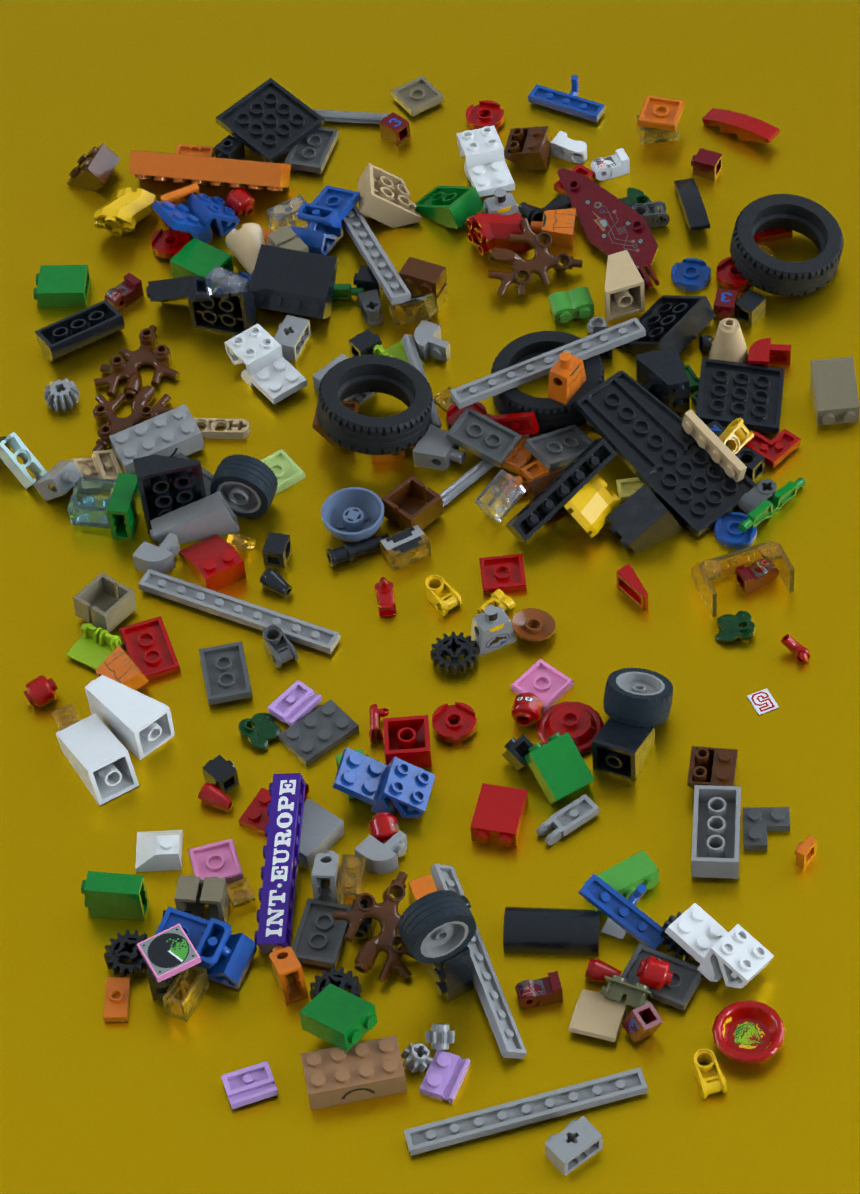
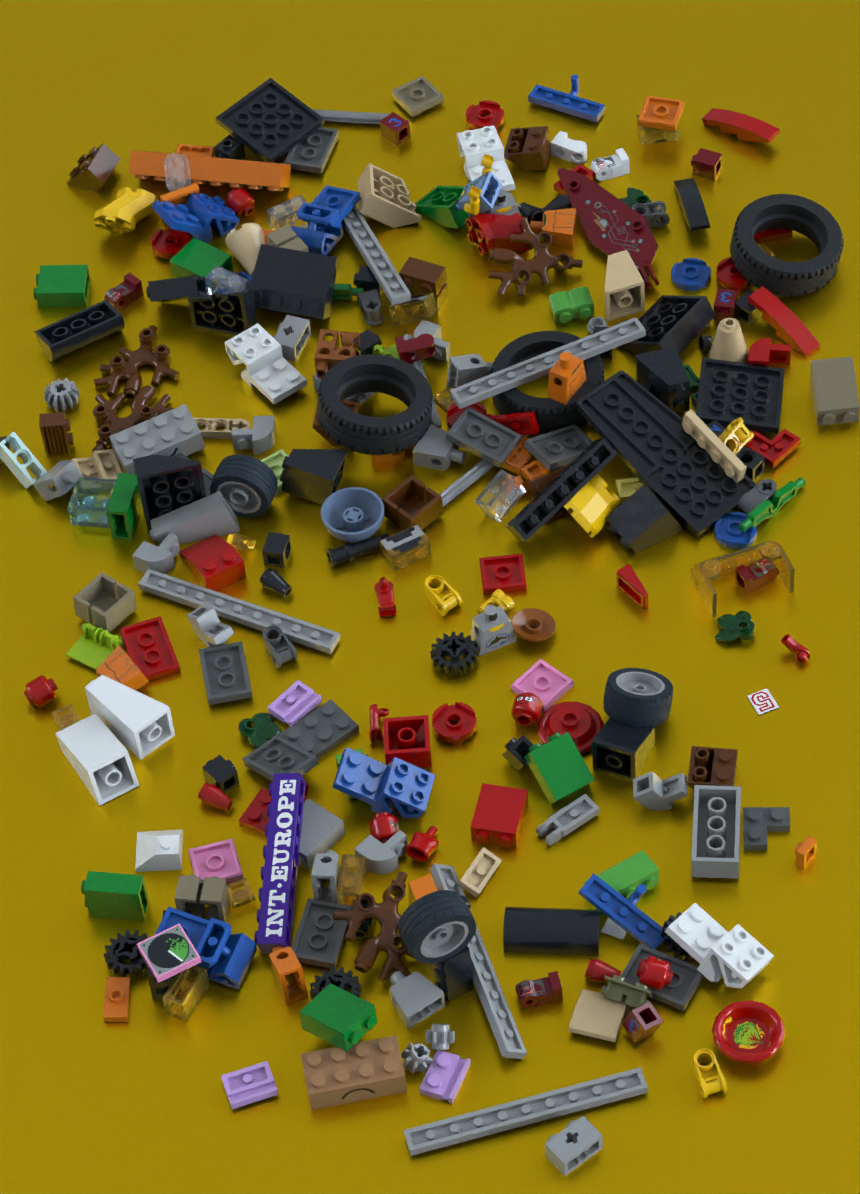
(55, 433): none -> reddish brown brick
(177, 171): none -> clear brick
(208, 626): none -> light grey brick
(258, 438): none -> light grey brick
(279, 757): none -> dark grey plate
(313, 473): none -> black slope
(330, 353): none -> dark orange hips
(415, 349): none -> dark red leg
(415, 997): none -> light grey torso
(423, 845): none -> red piece
(466, 369): none -> light grey torso
(479, 872): none -> tan plate
(482, 192): none -> torso
(658, 793): none -> light grey brick
(785, 322): none -> red slope

